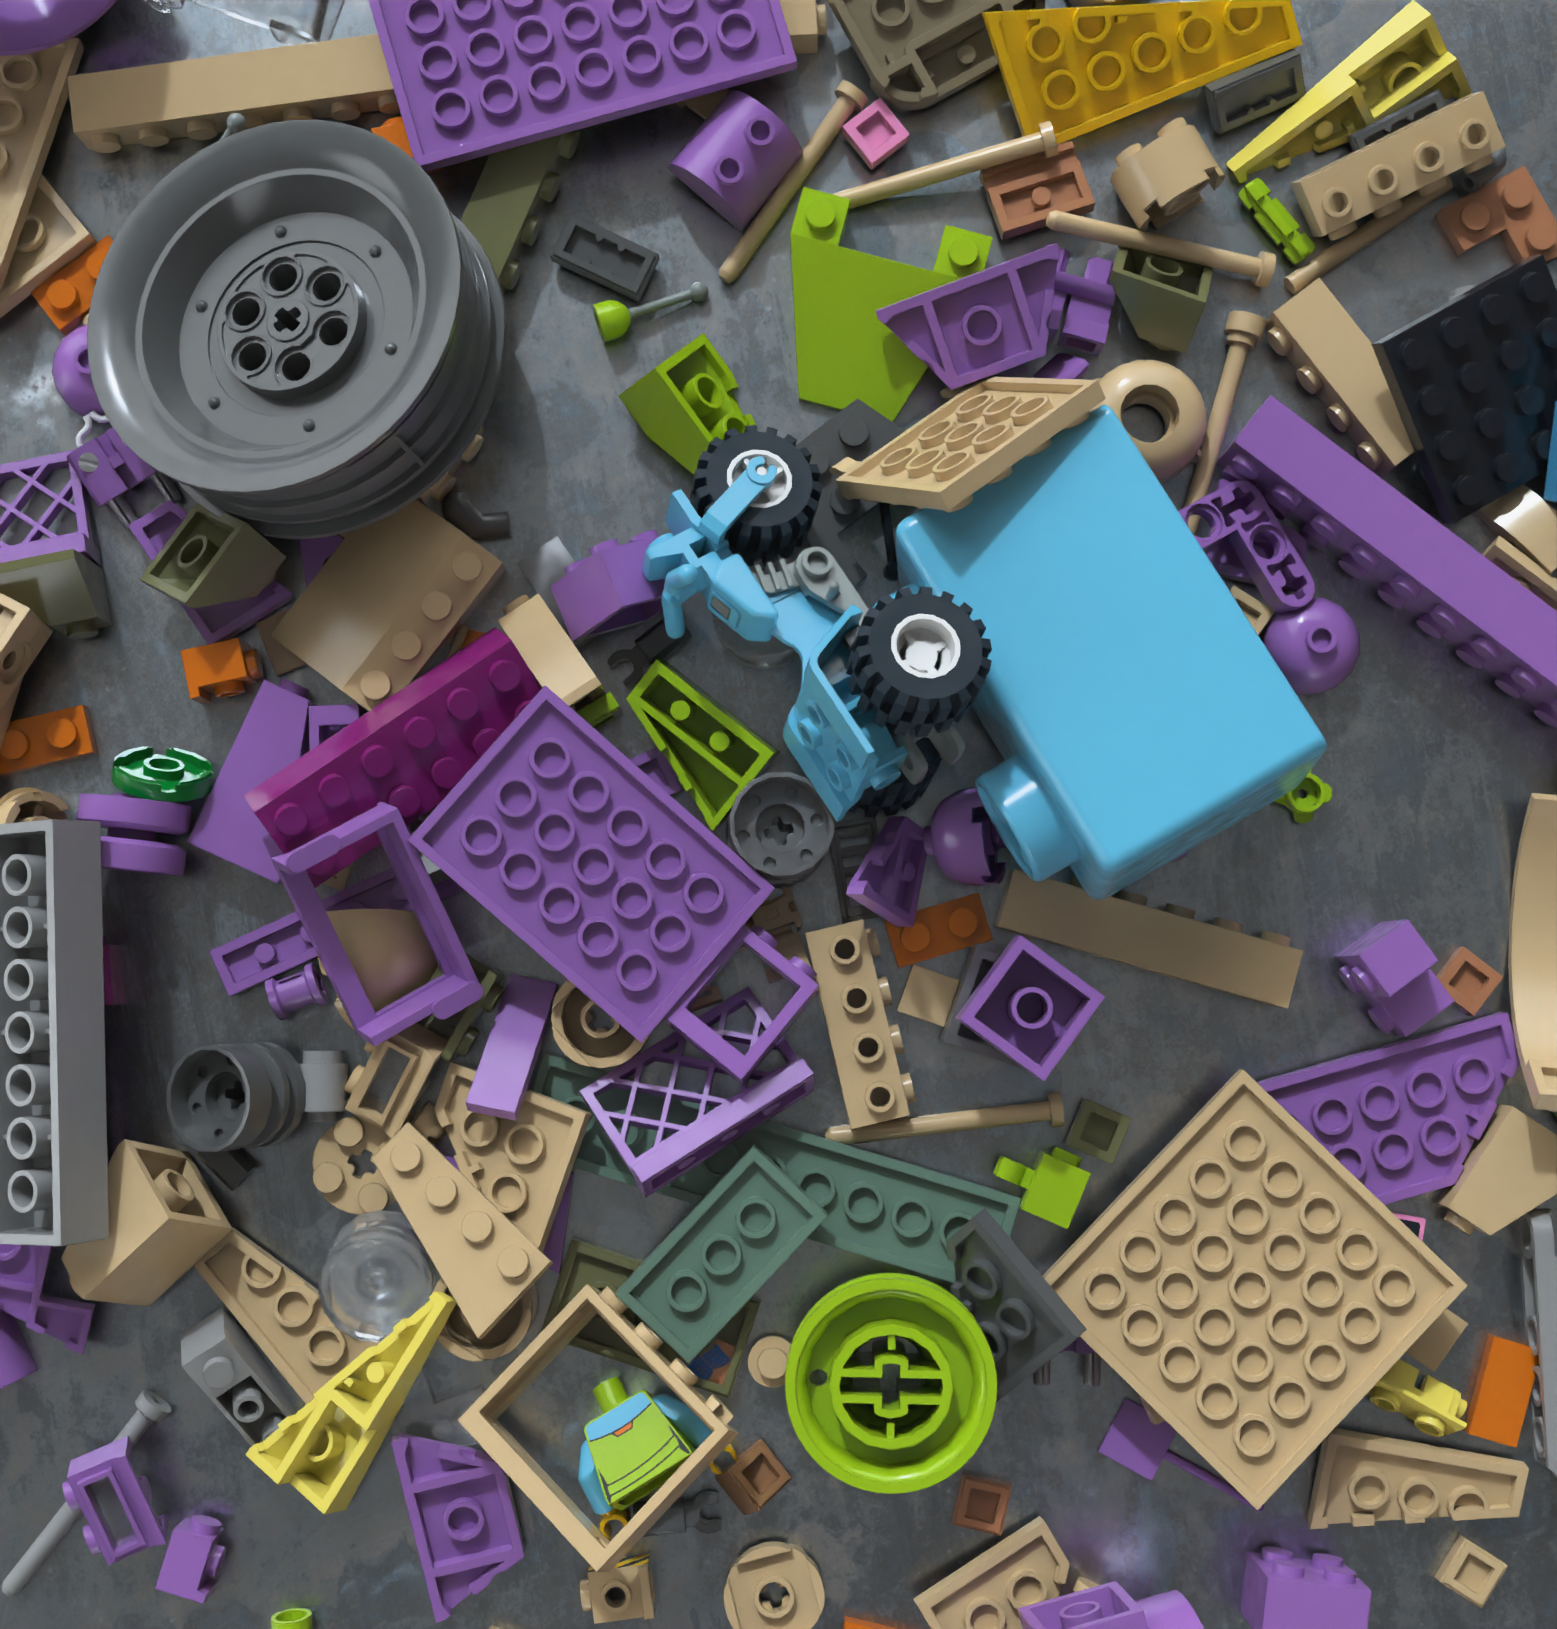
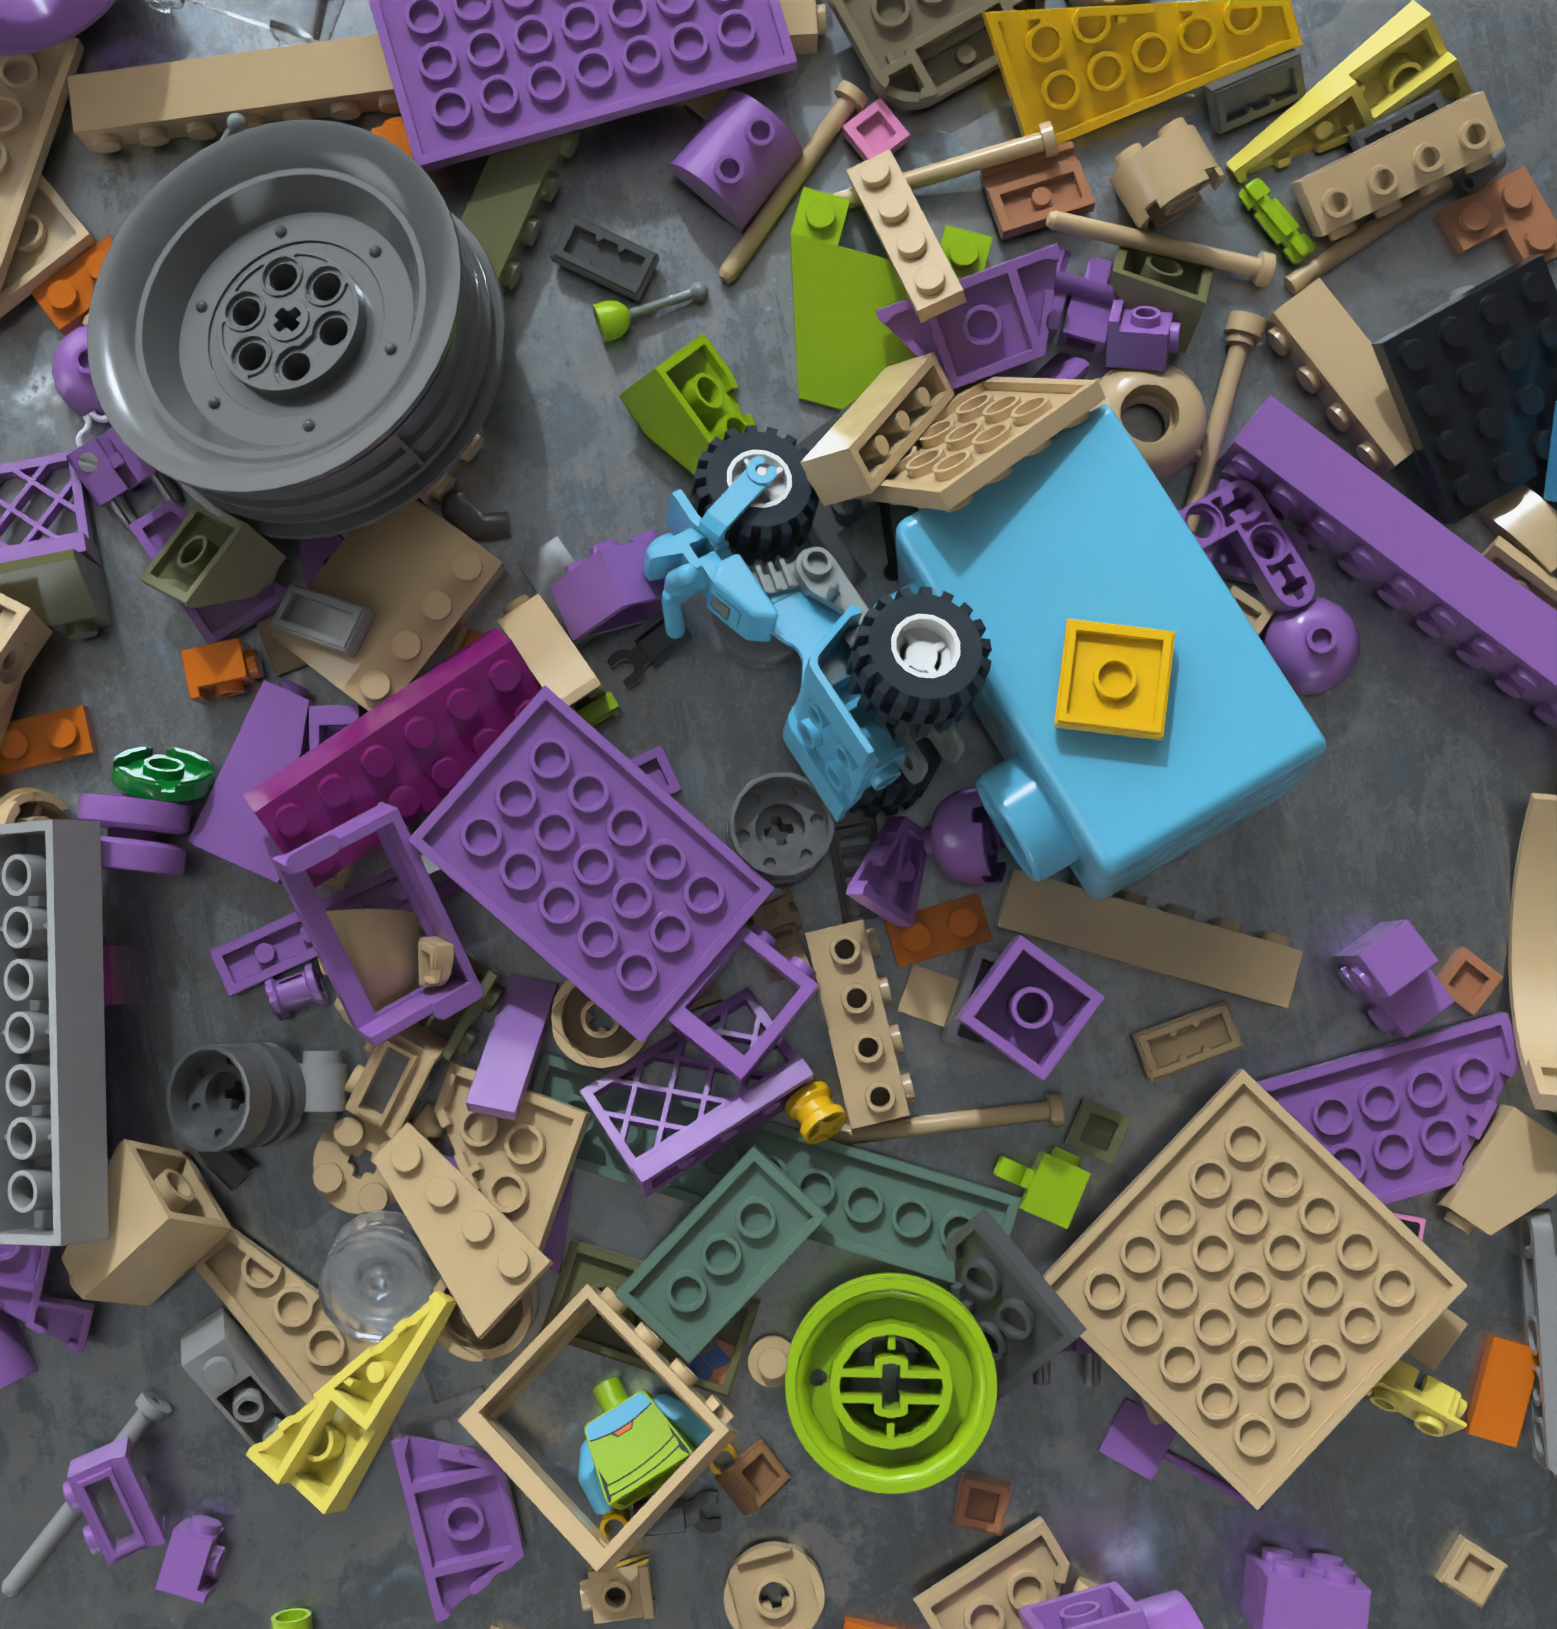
(322, 620): none -> light grey tile
(434, 961): none -> tan tile
(700, 739): lime wedge -> none
(816, 1112): none -> yellow wheel
(877, 430): none -> tan brick
(906, 236): none -> tan plate
(1114, 679): none -> yellow plate
(1140, 337): none -> medium lavender brick
(1187, 1040): none -> tan plate
(1316, 795): lime plate -> none
(1389, 1479): tan wing -> none

